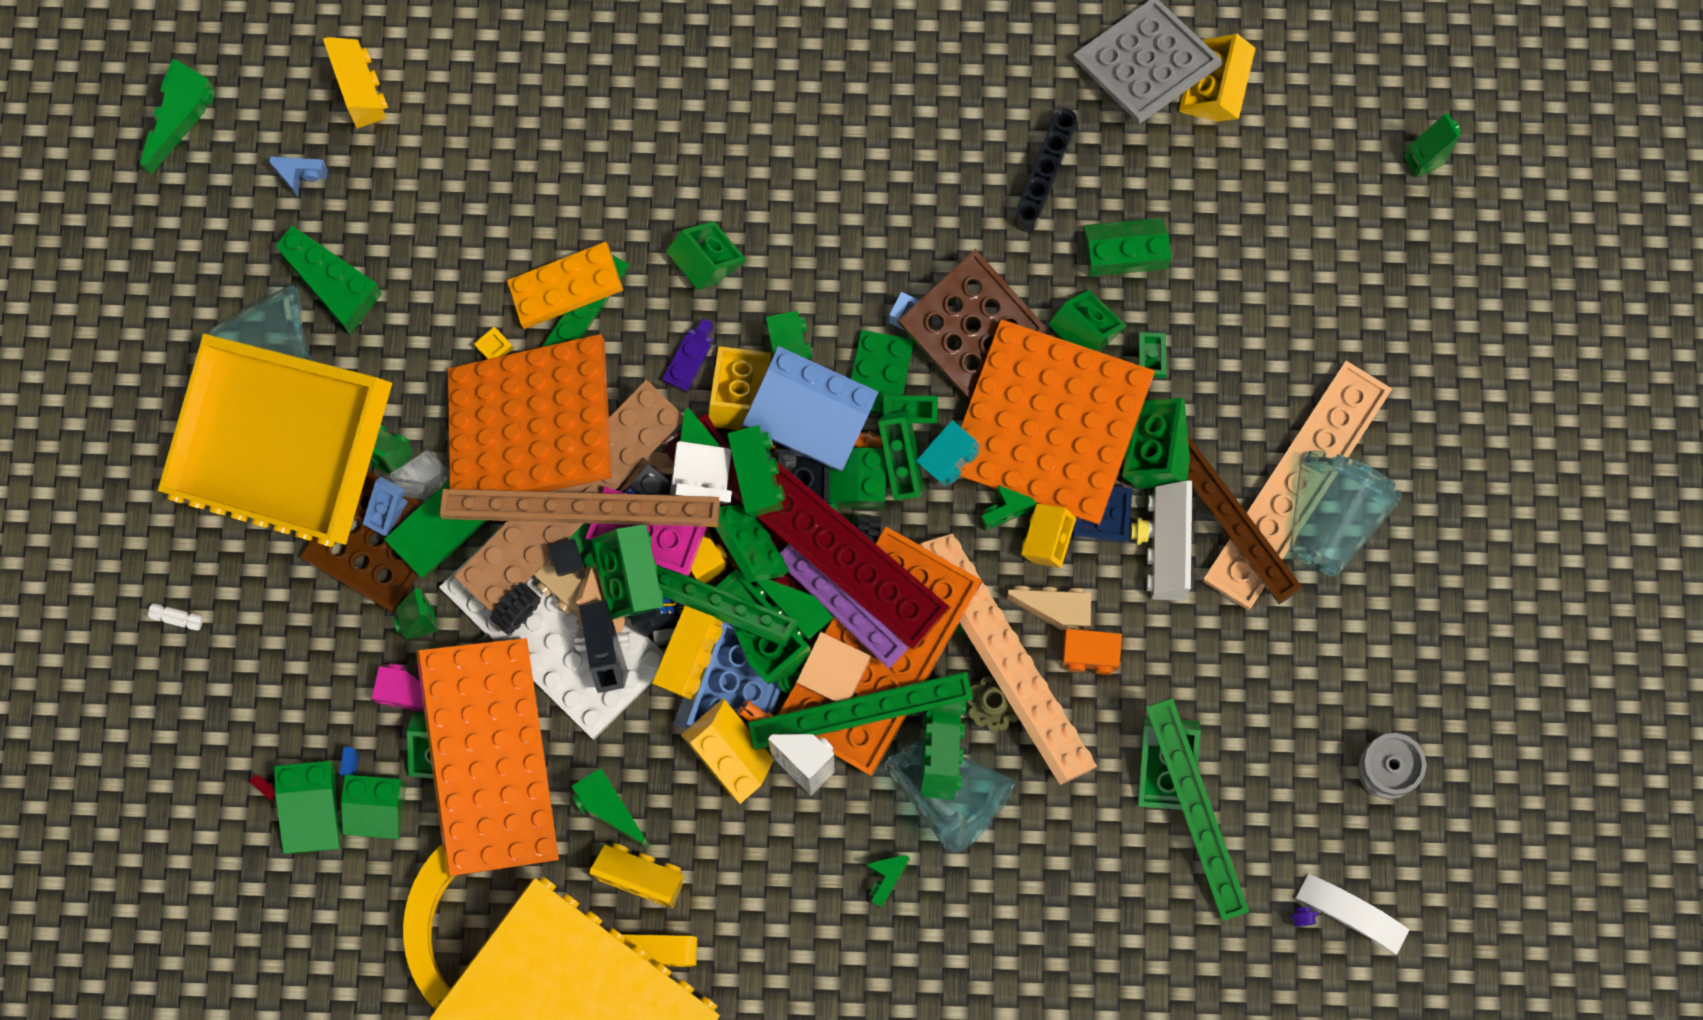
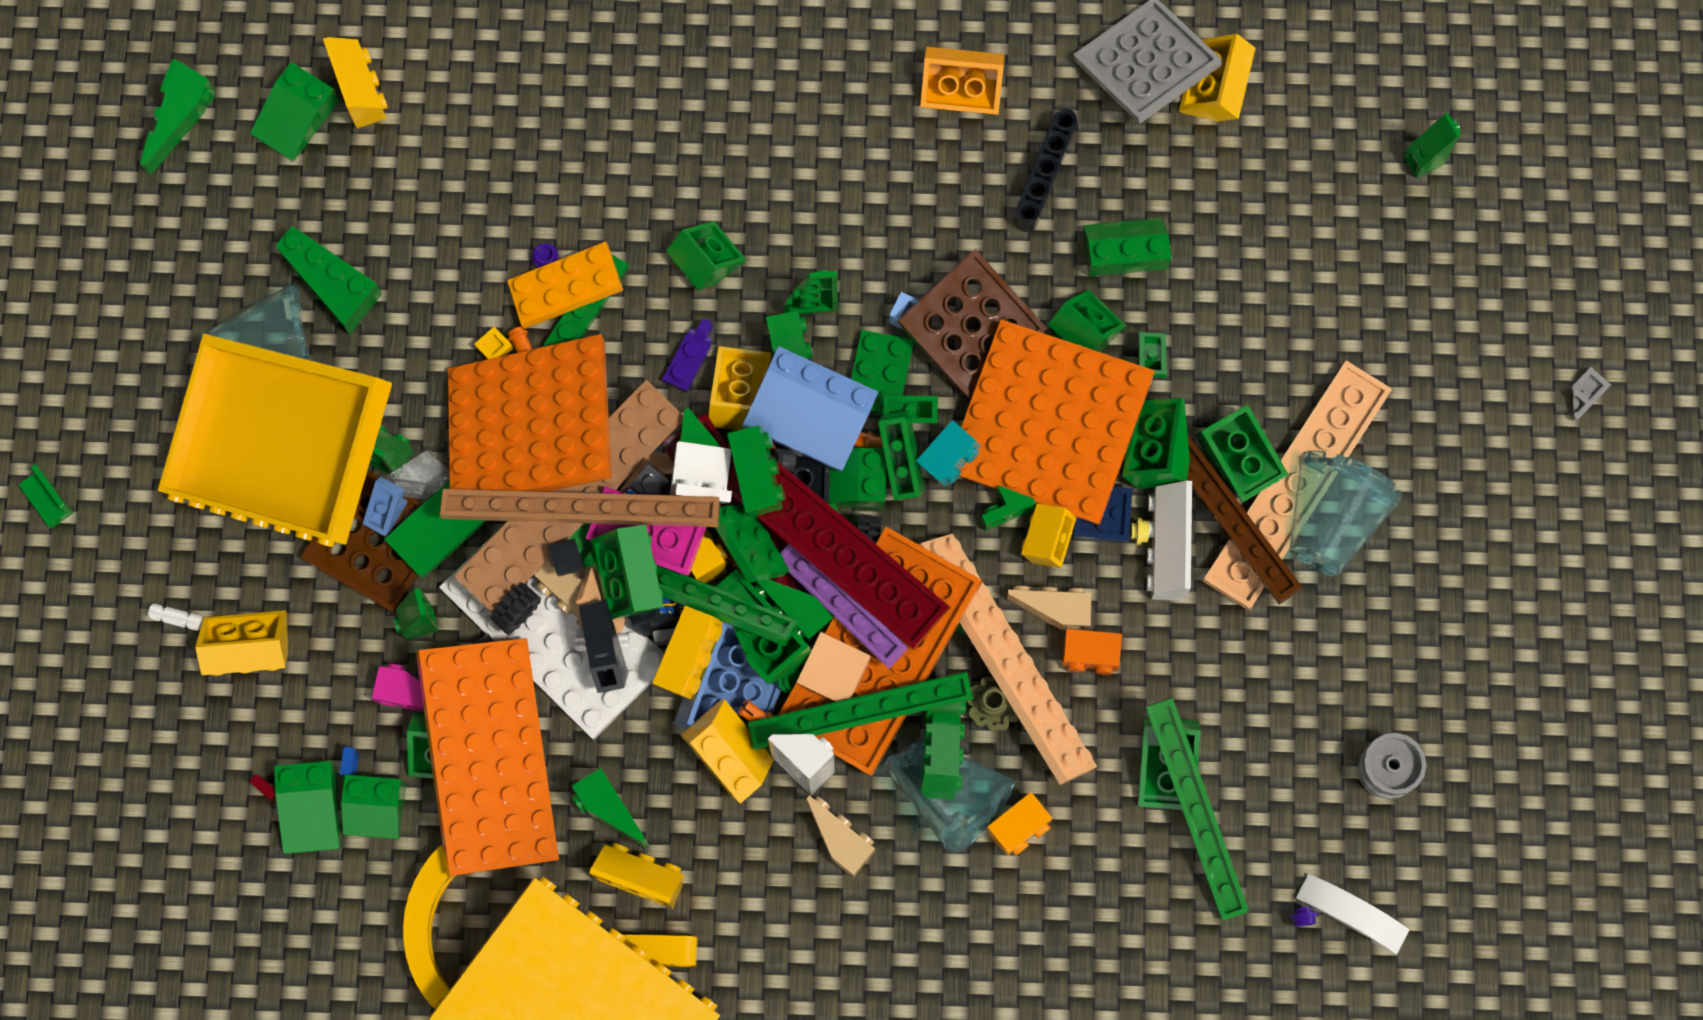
(45, 497): none -> green panel
(243, 643): none -> yellow slope
(294, 111): none -> green slope
(294, 169): medium blue slope -> none
(519, 339): none -> orange pin
(544, 255): none -> dark purple plate
(814, 294): none -> green wedge
(843, 844): none -> tan slope
(890, 870): green slope -> none
(962, 80): none -> light orange slope
(1019, 825): none -> light orange brick
(1242, 453): none -> green slope
(1587, 391): none -> light grey slope

